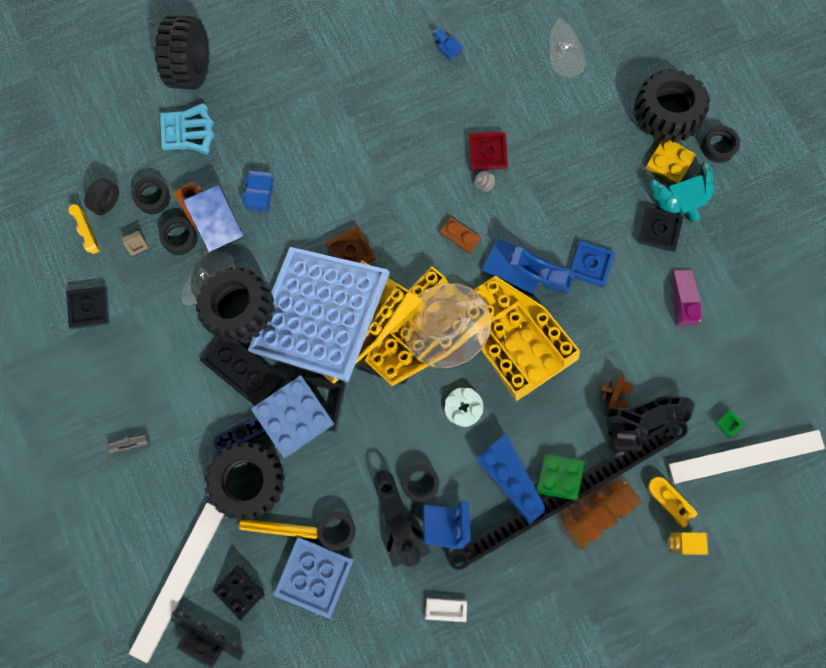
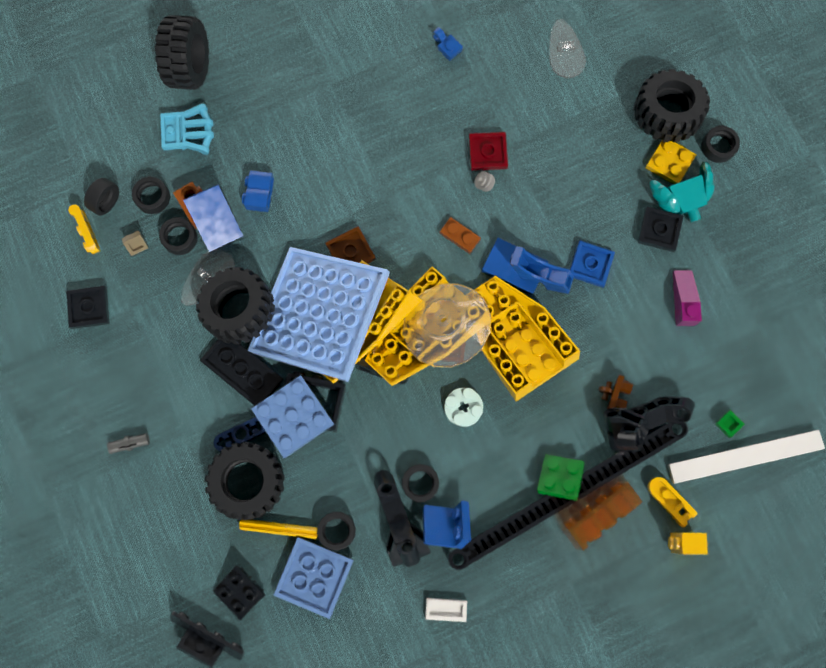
(176, 583): white tile -> none
(509, 475): blue wedge -> none

